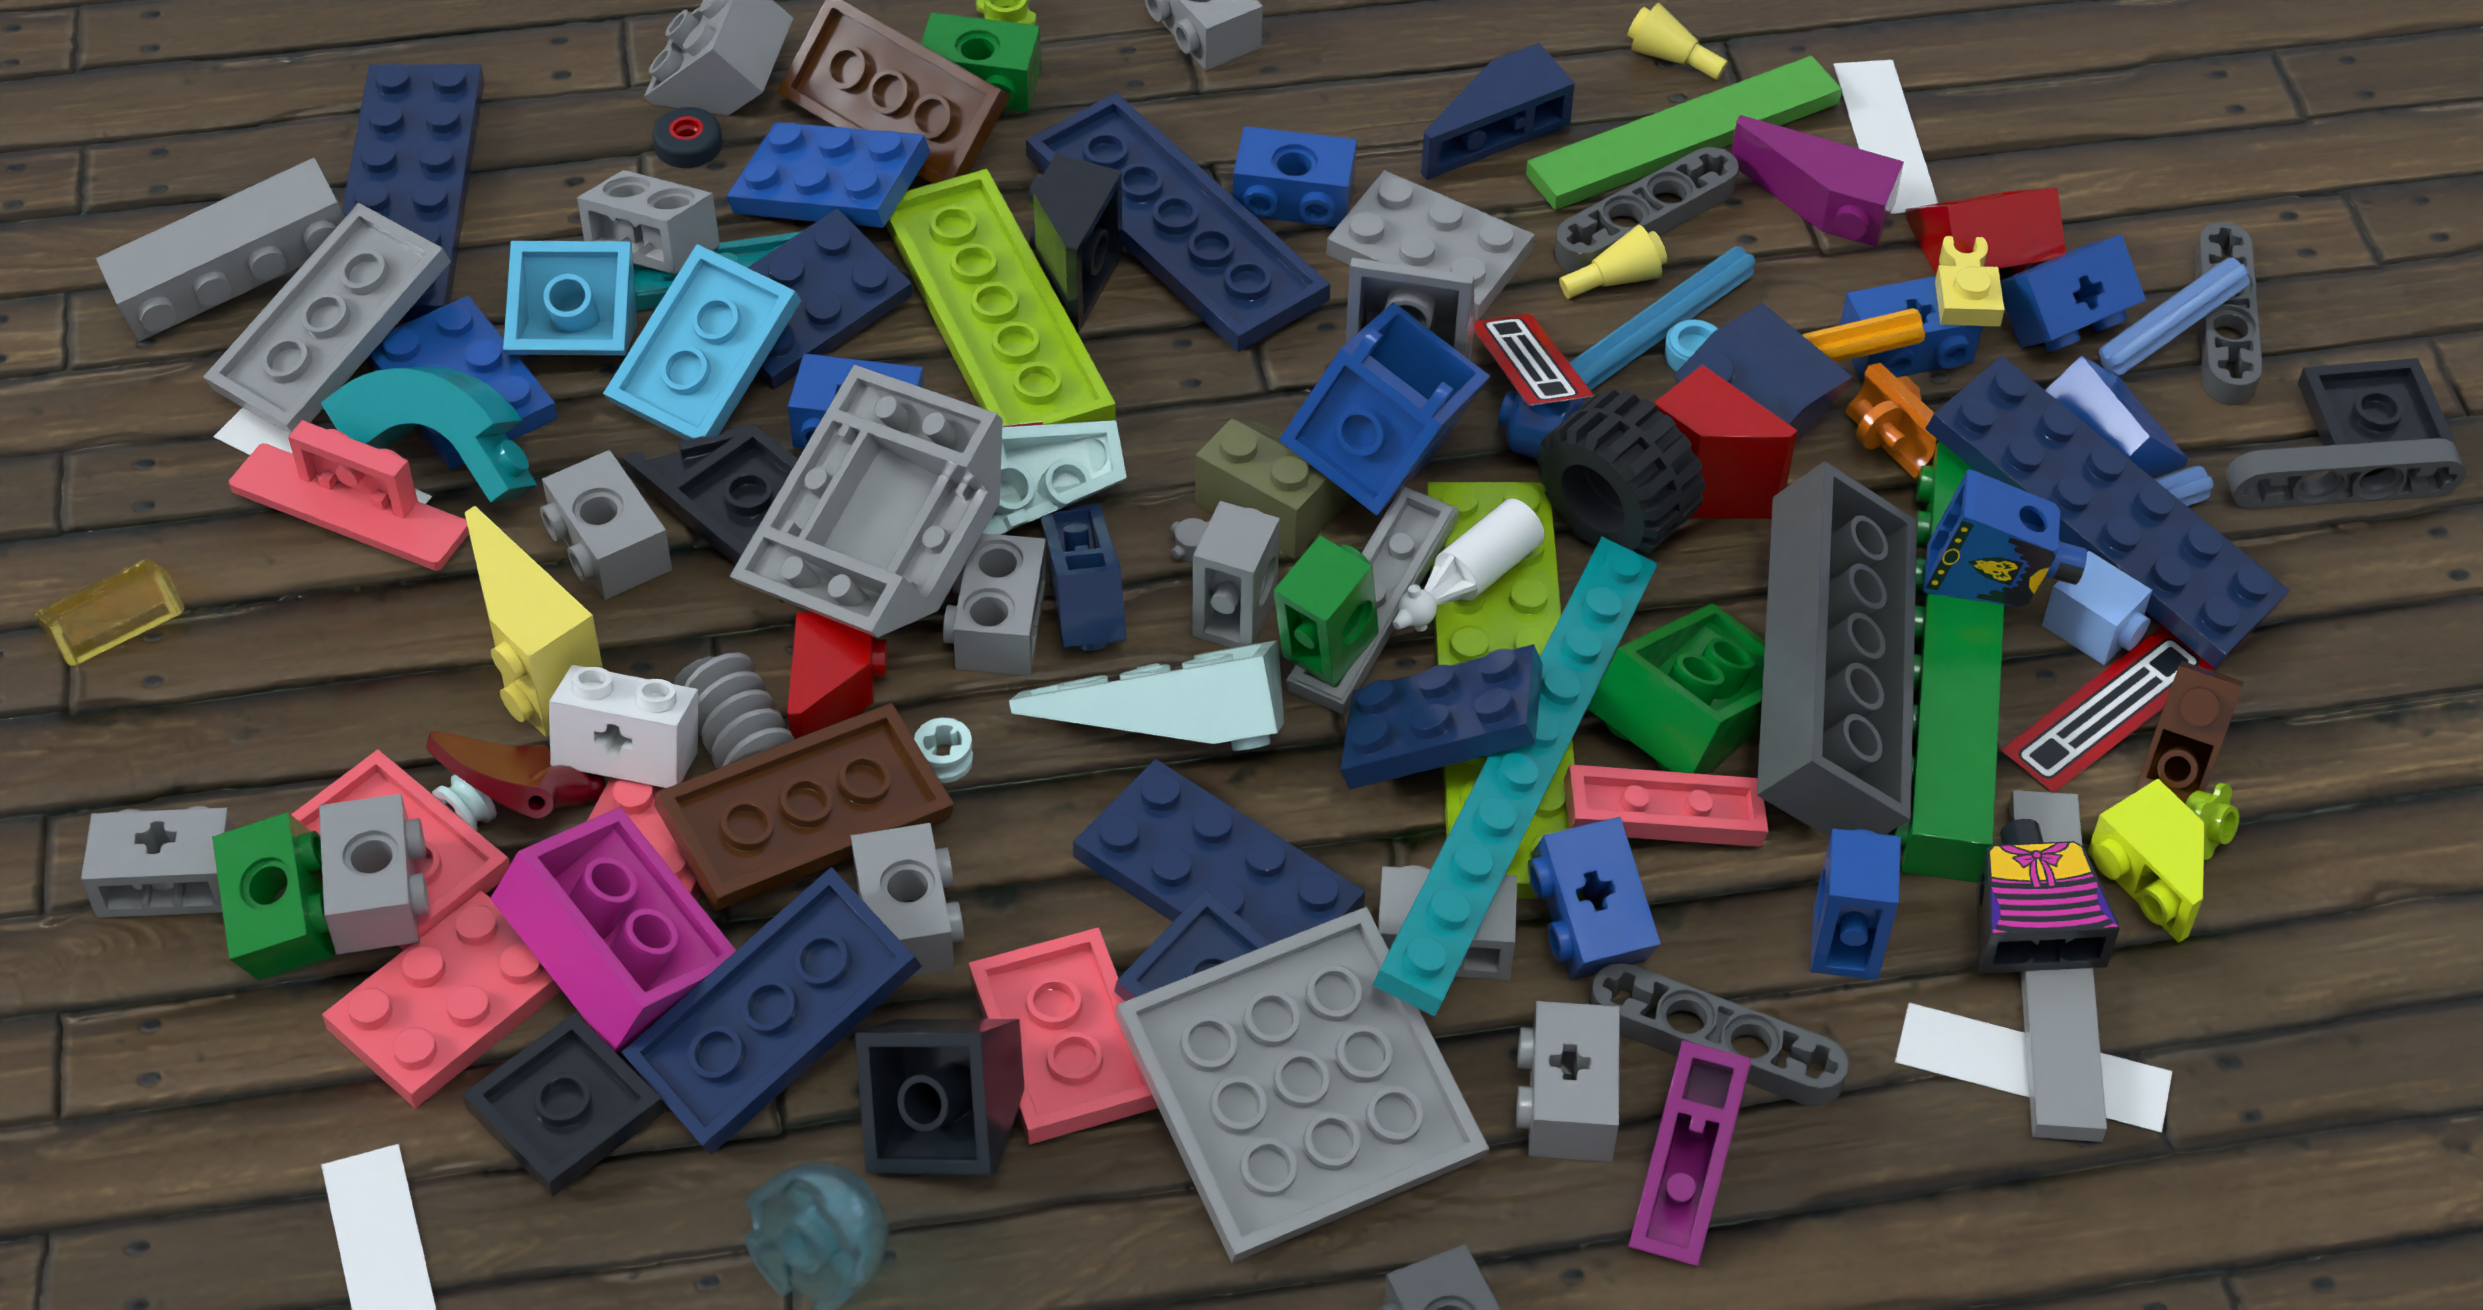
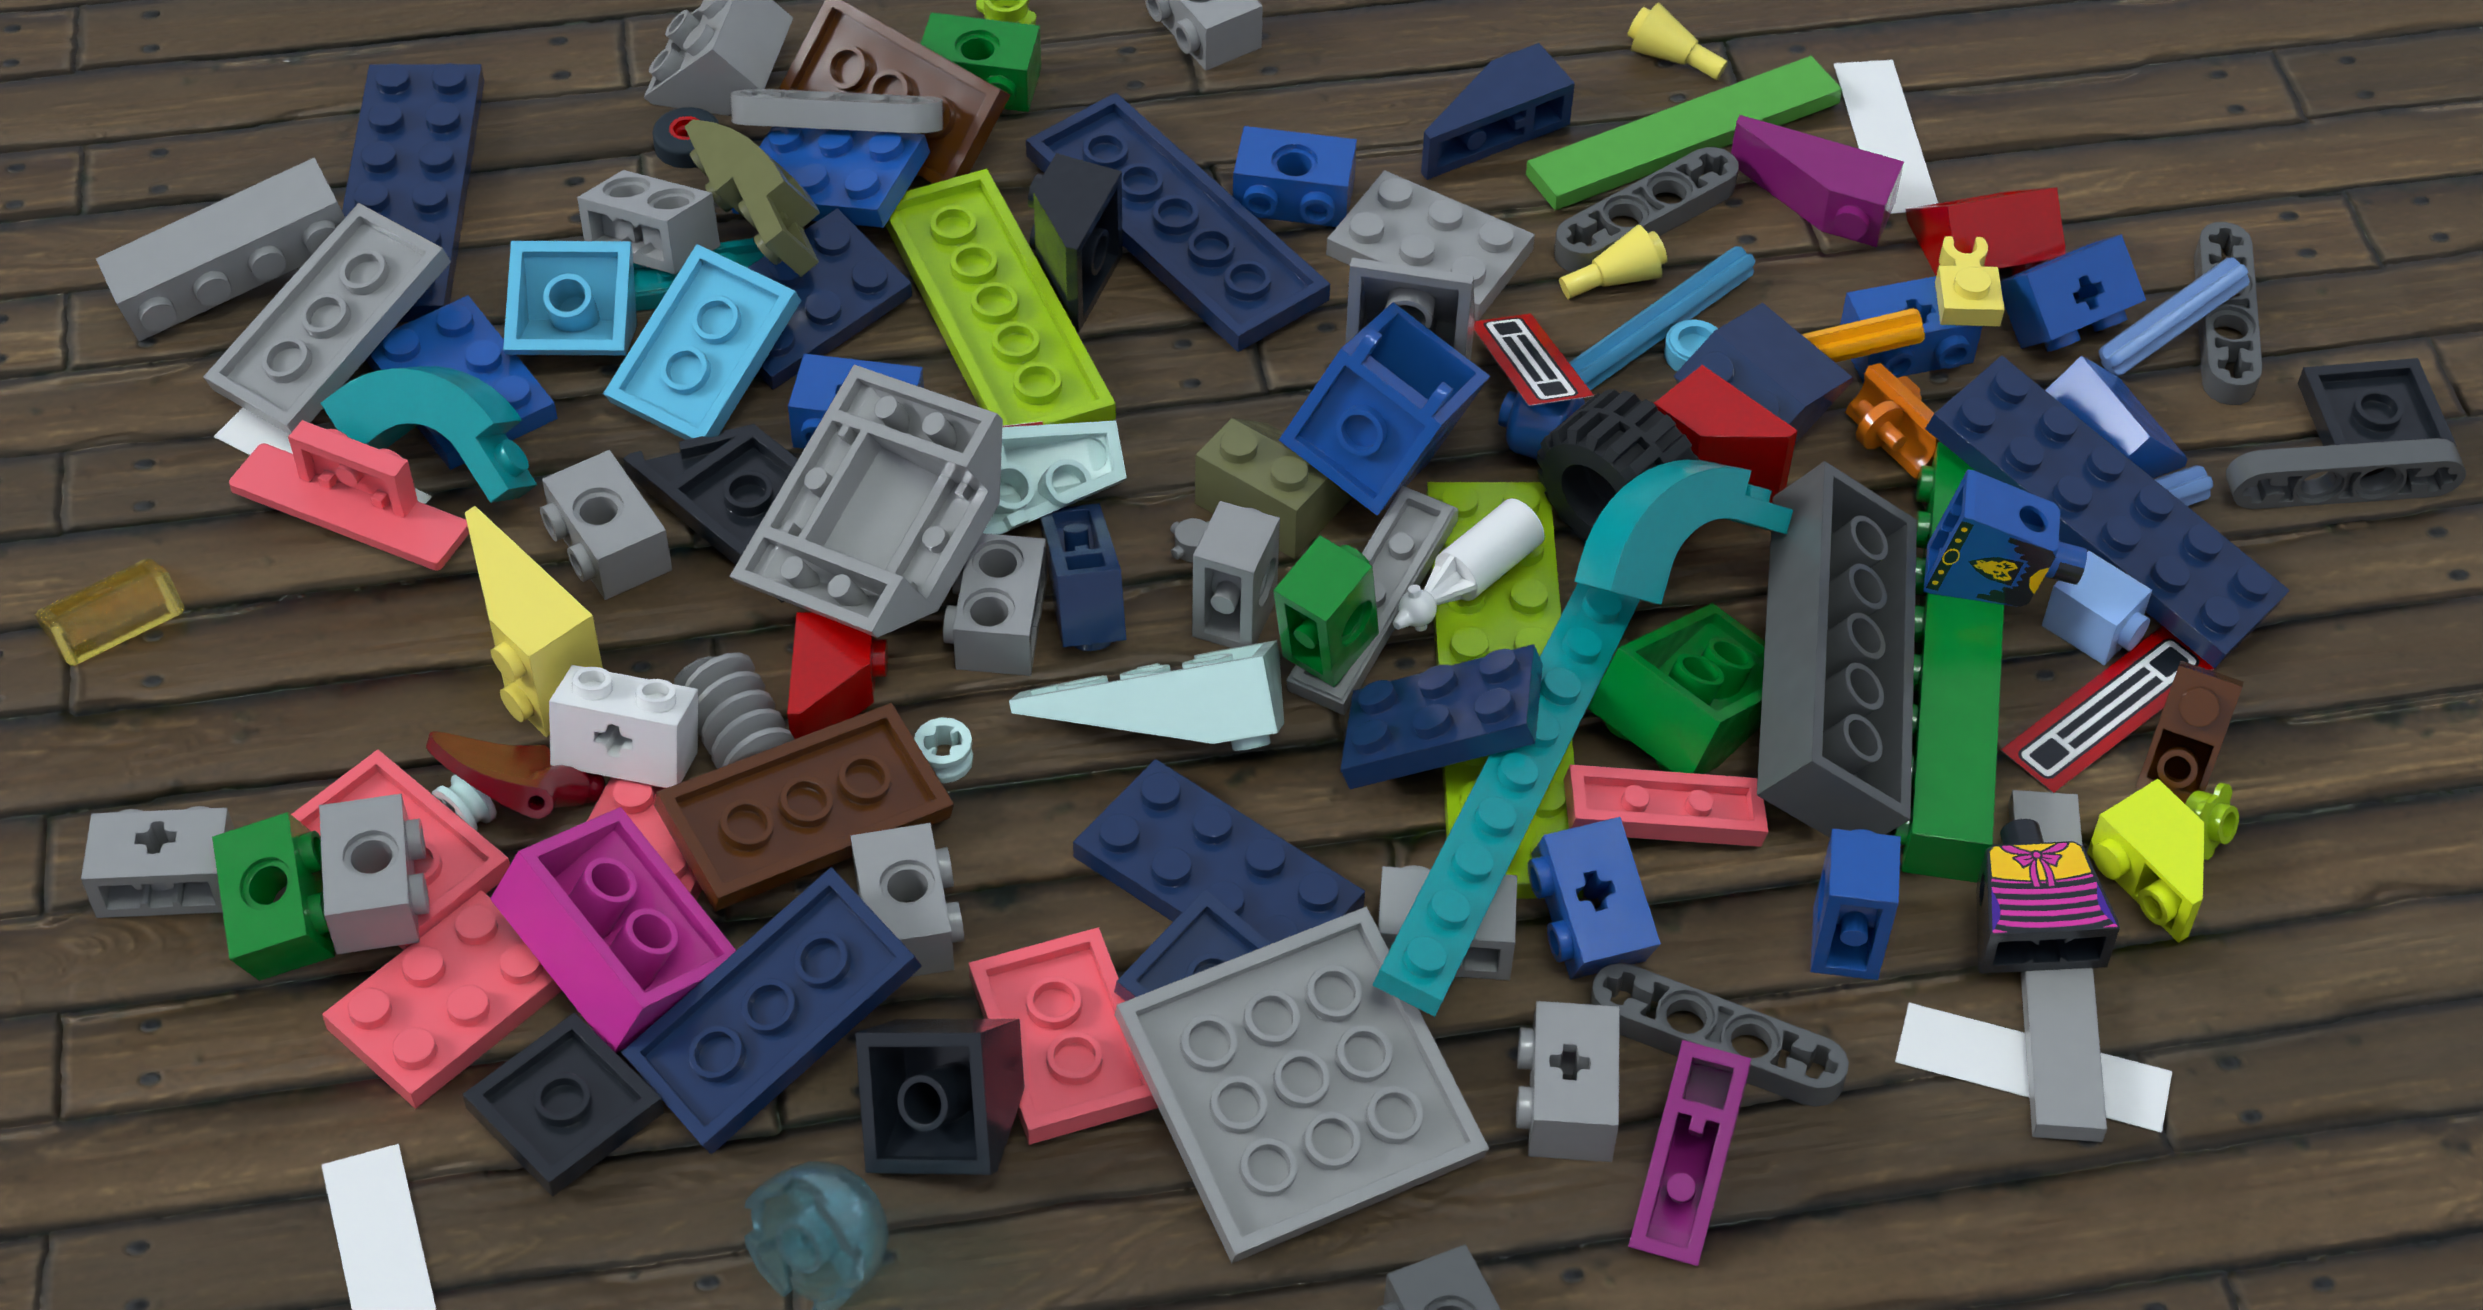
(757, 189): none -> olive slope
(837, 110): none -> light grey beam
(1655, 514): none -> teal arch

